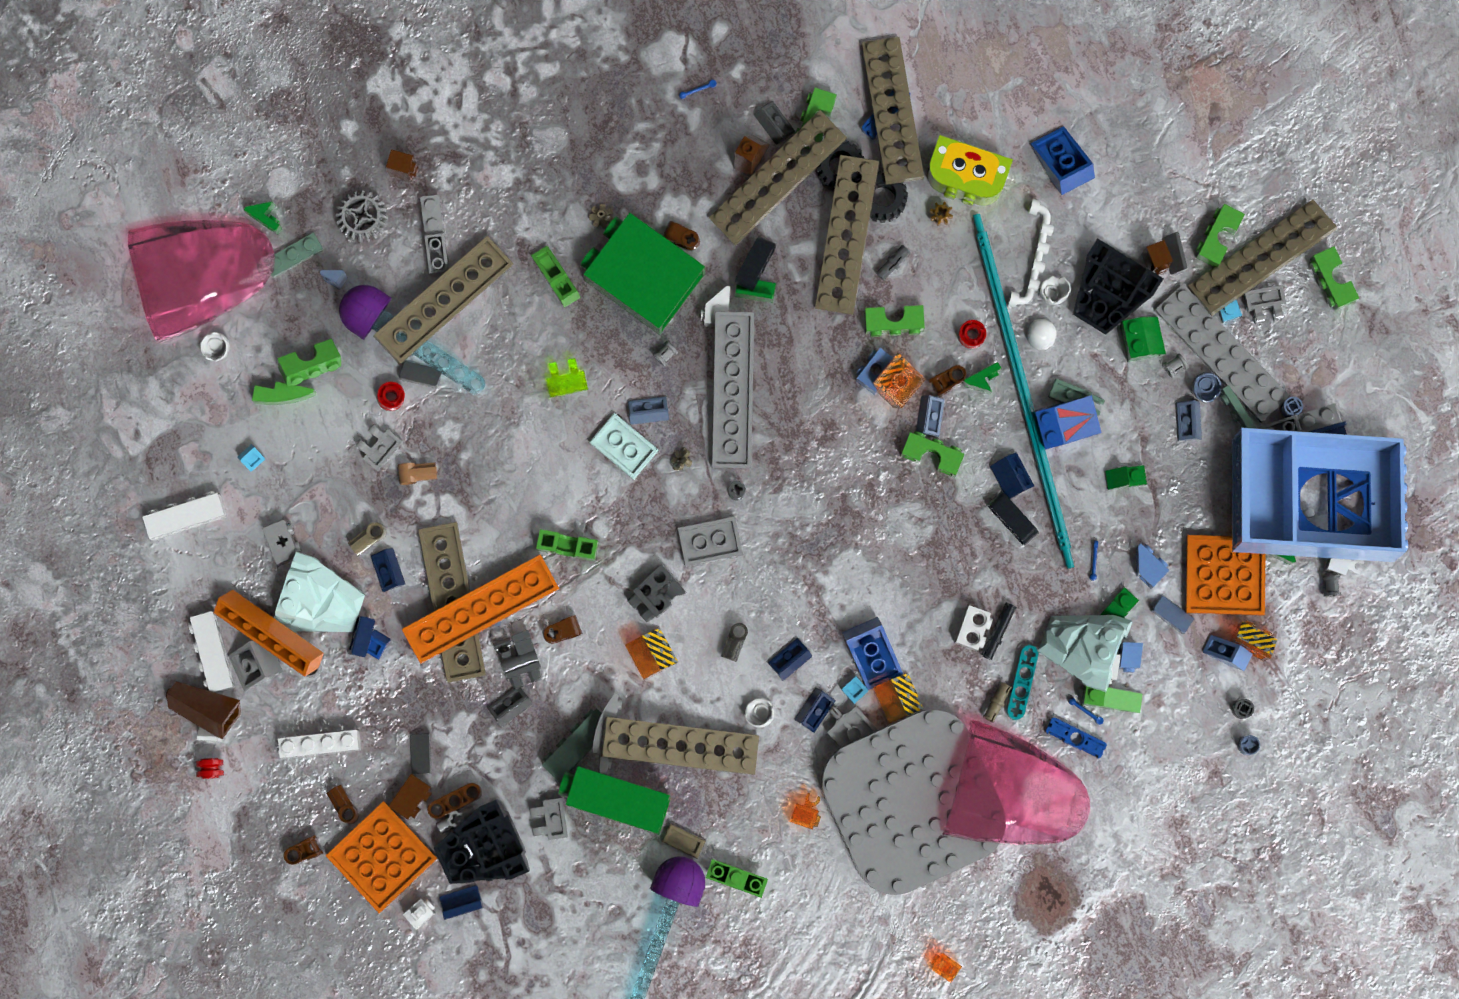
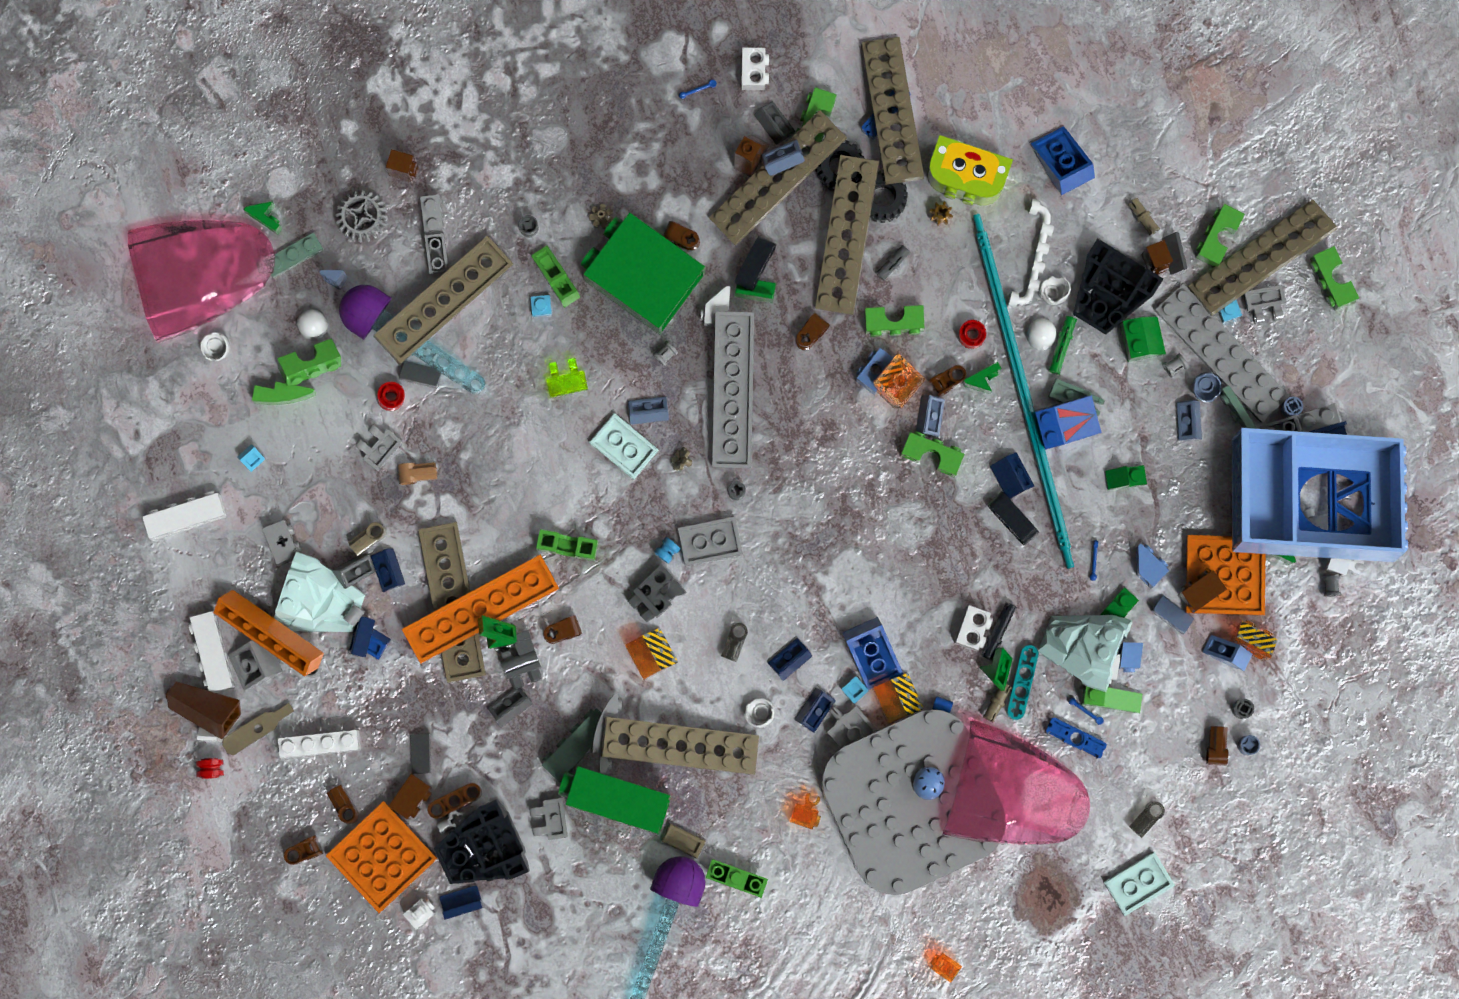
(247, 735): none -> dark tan piece
(312, 324): none -> white hair
(353, 615): none -> light grey hinge
(354, 570): none -> dark grey slope
(497, 632): none -> green slope
(526, 223): none -> dark grey wheel
(541, 306): none -> medium azure plate
(667, 550): none -> dark azure wheel
(750, 68): none -> white brick
(783, 158): none -> sand blue slope
(813, 329): none -> reddish brown piece
(930, 781): none -> medium blue helmet
(942, 704): none -> blue hinge
(1000, 668): none -> green slope
(1069, 324): none -> green pin
(1139, 883): none -> light aqua tile
(1143, 216): none -> dark tan pin
(1145, 820): none -> clear smoke piece
(1202, 591): none -> reddish brown brick
(1217, 752): none -> reddish brown piece

